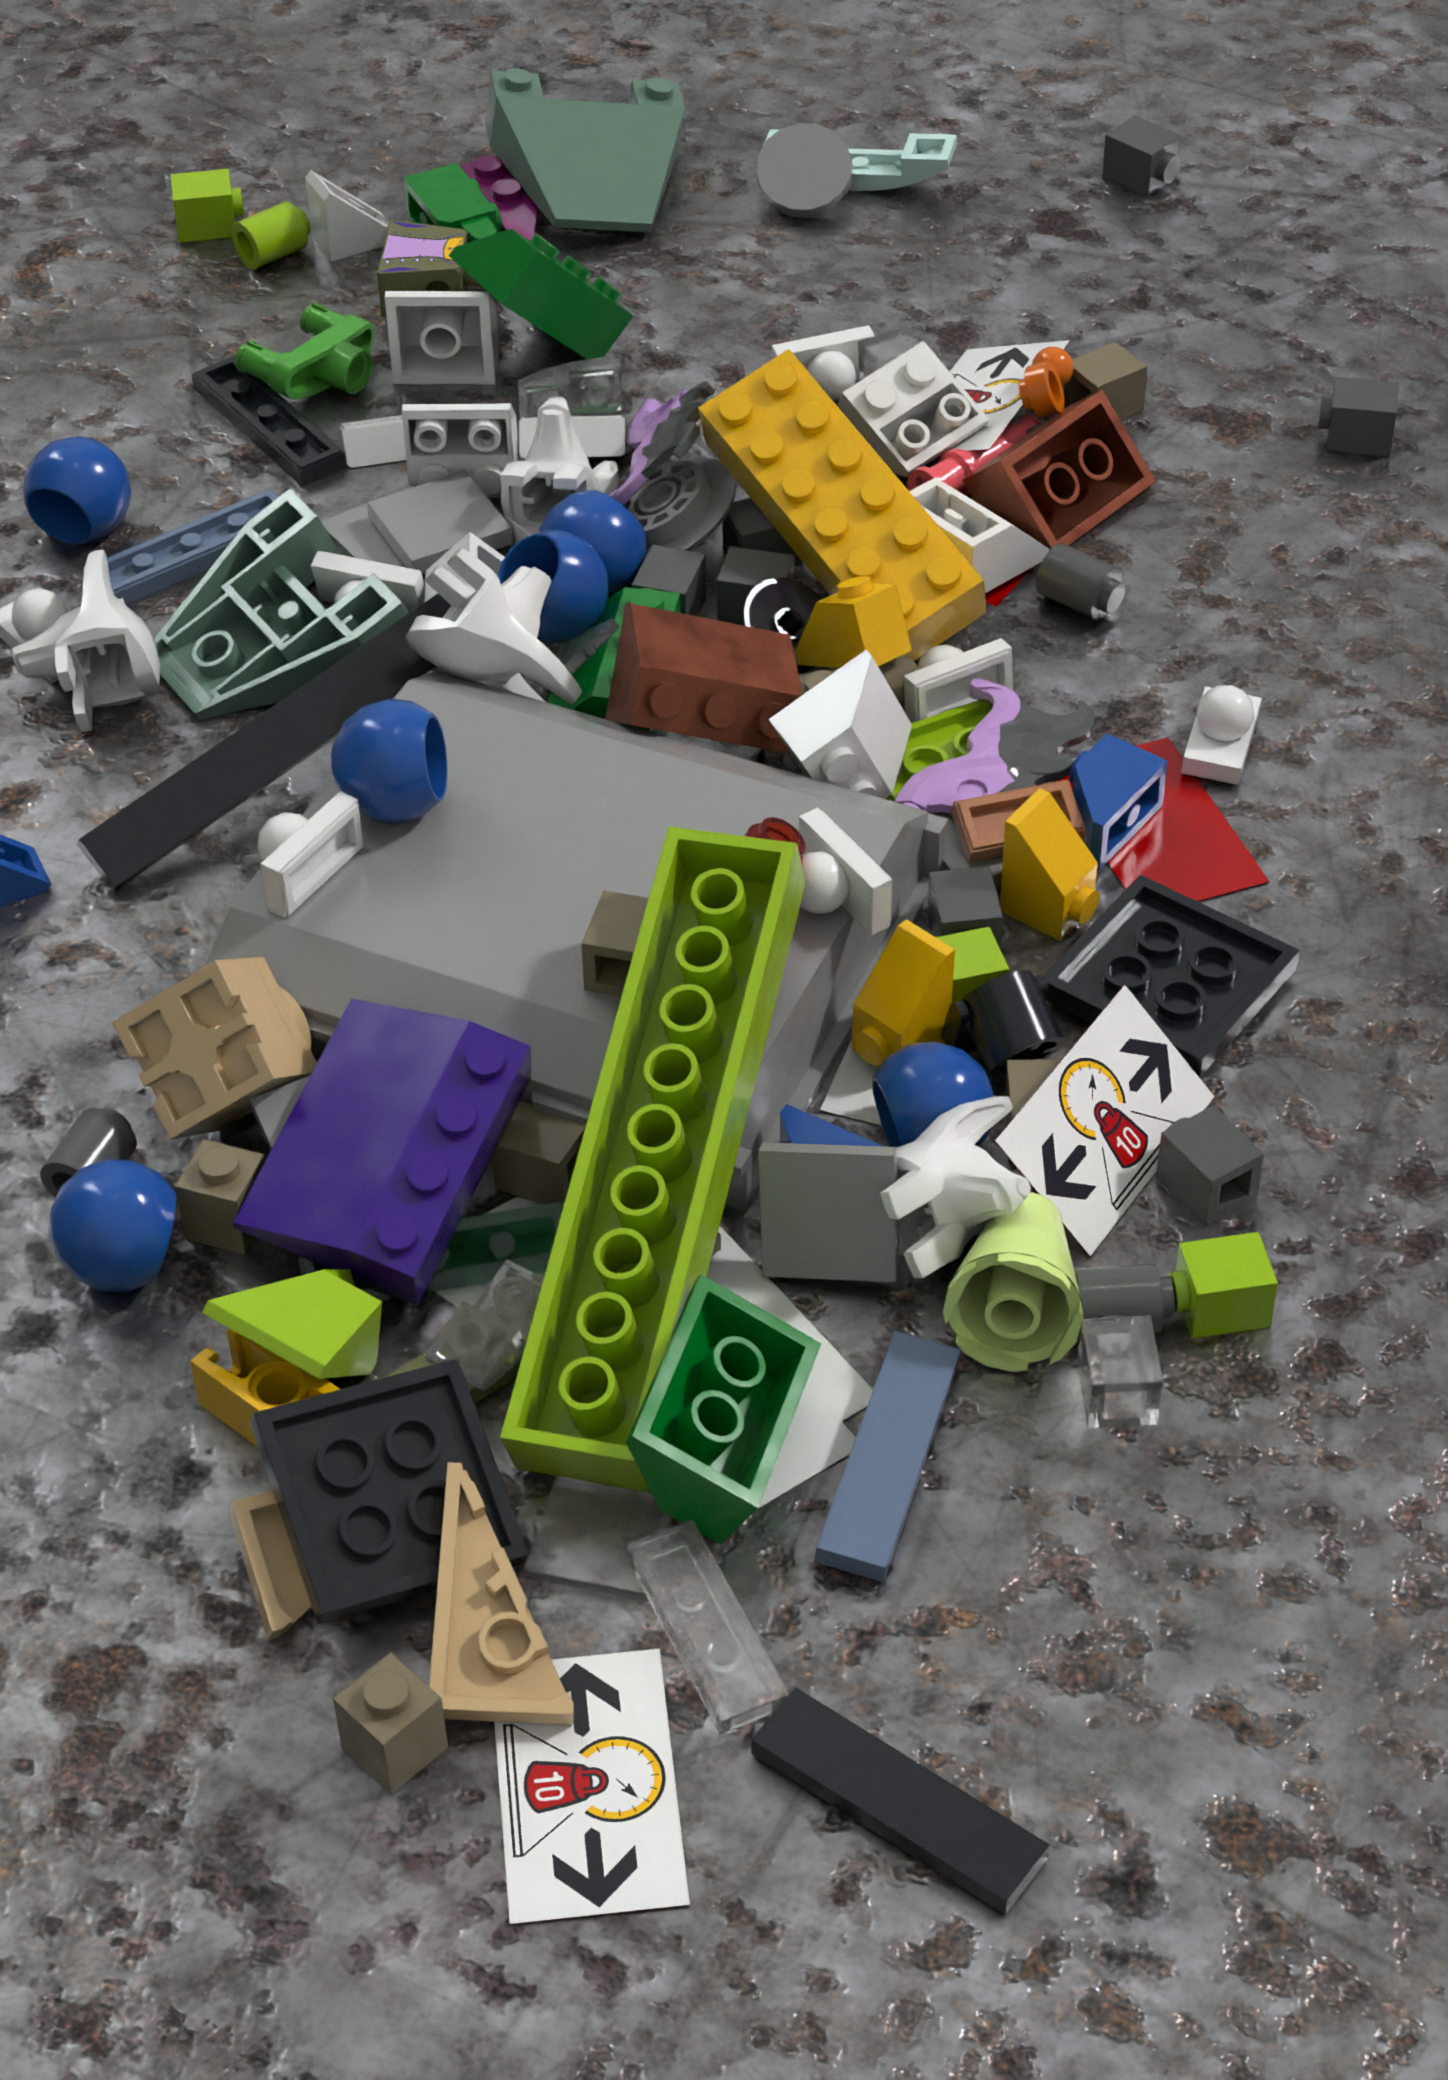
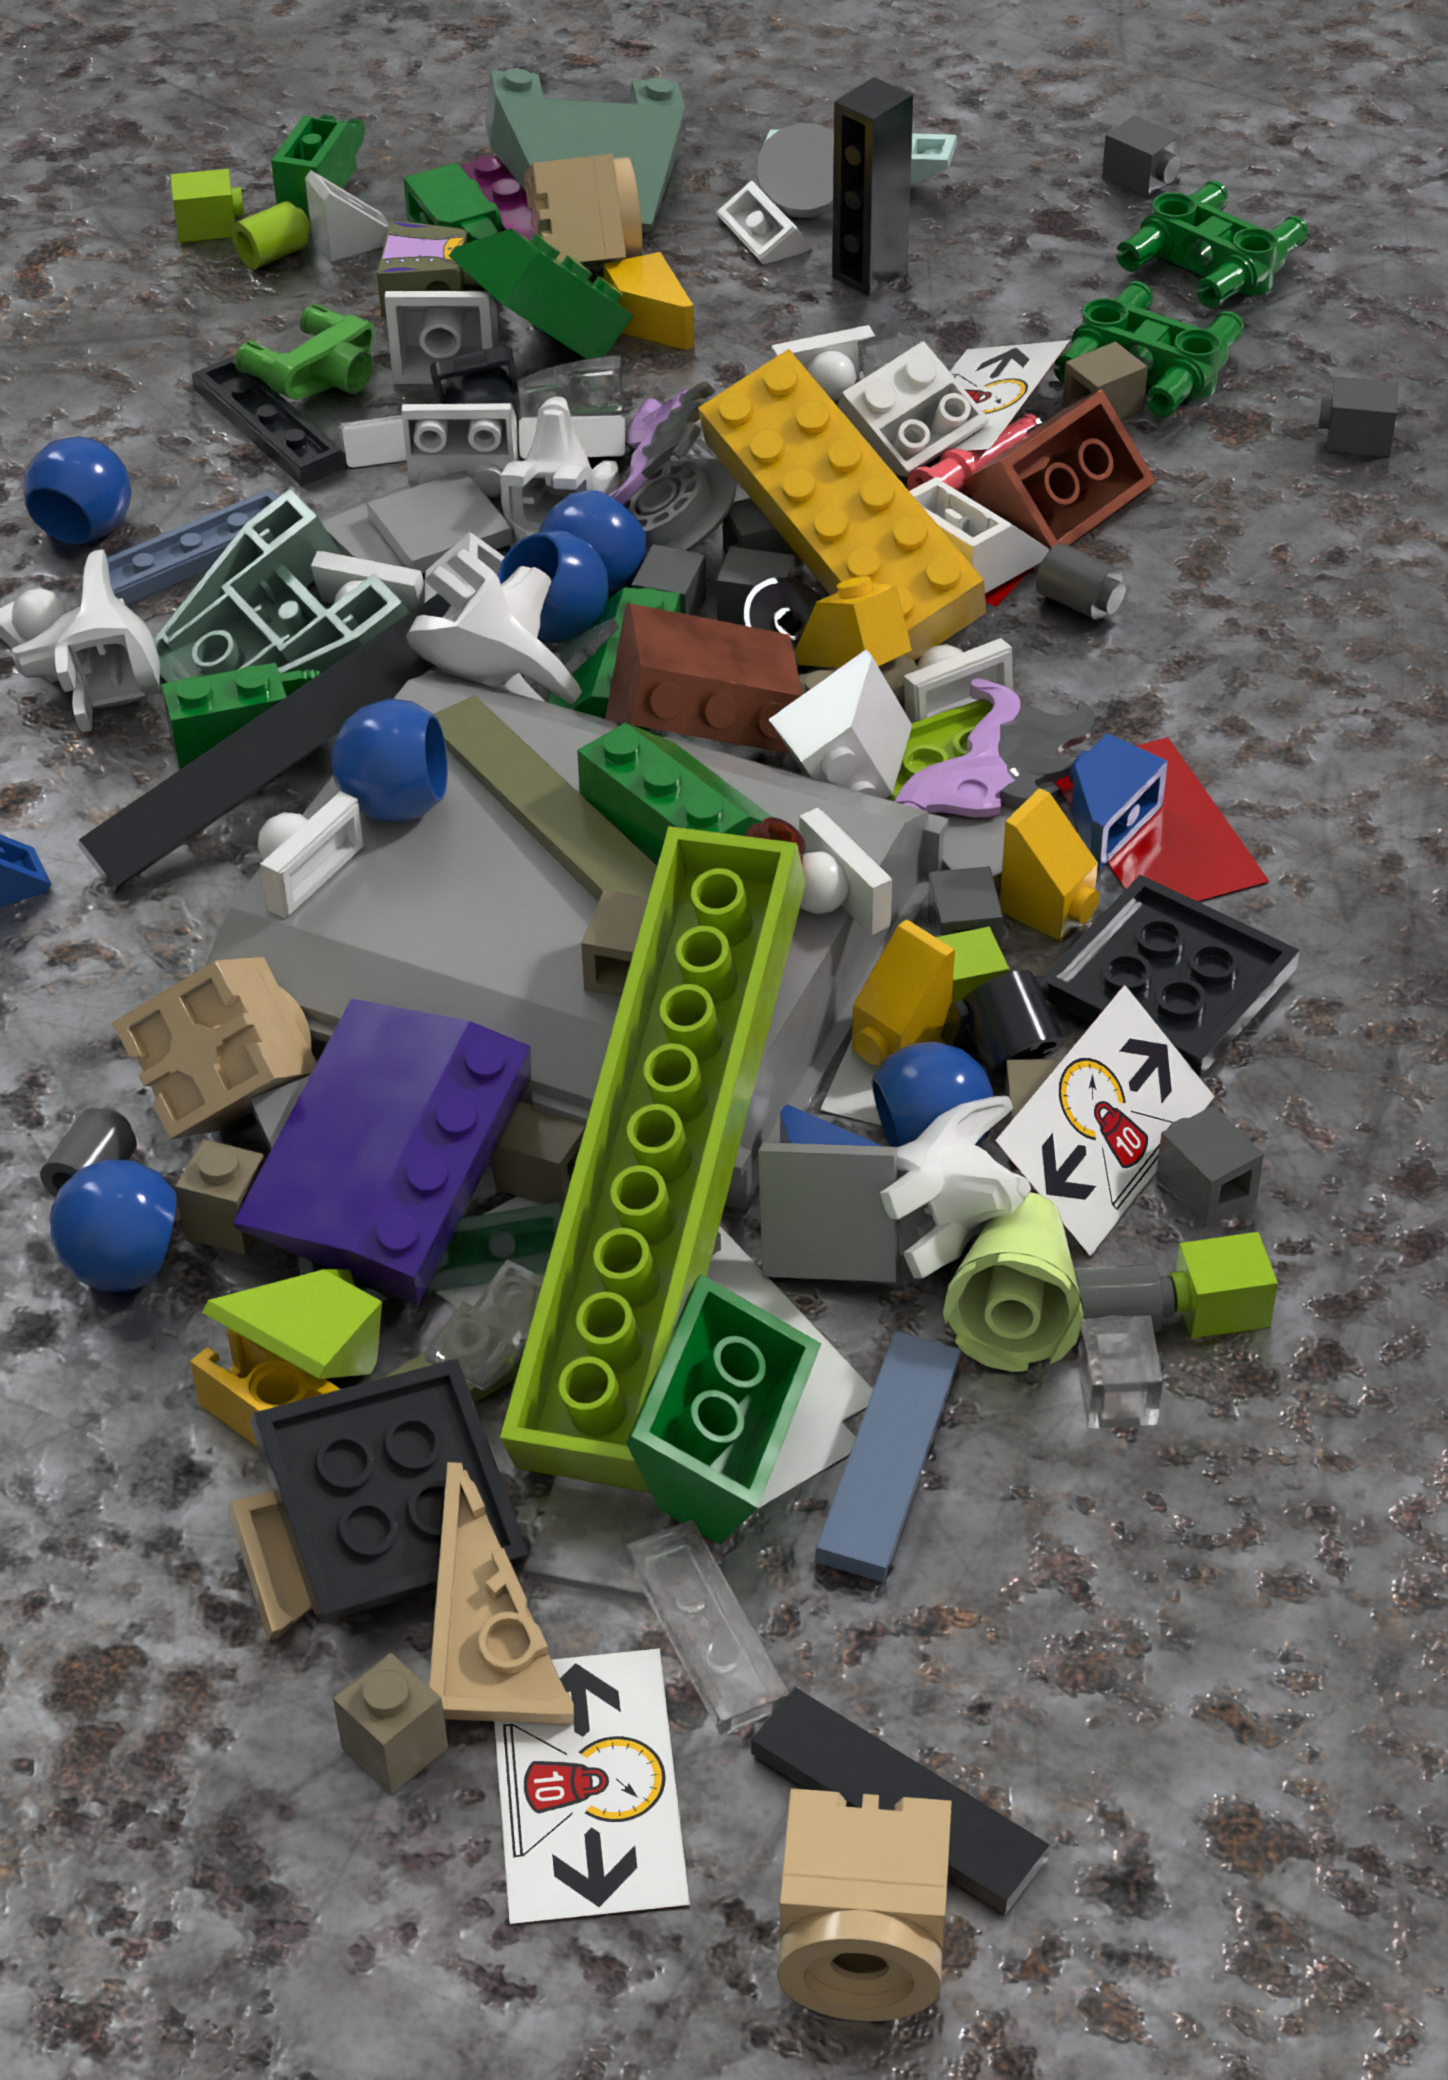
(217, 705): none -> green hinge
(317, 146): none -> green hinge
(477, 378): none -> black piece
(545, 802): none -> olive tile
(586, 208): none -> tan piece
(653, 784): none -> green slope
(655, 300): none -> yellow slope
(762, 226): none -> white slope
(863, 1905): none -> tan piece
(871, 185): none -> black brick
(983, 818): nougat tile -> none
(1043, 381): orange plate -> none
(1178, 356): none -> green piece
(1212, 243): none -> green piece
(1221, 734): white tile -> none

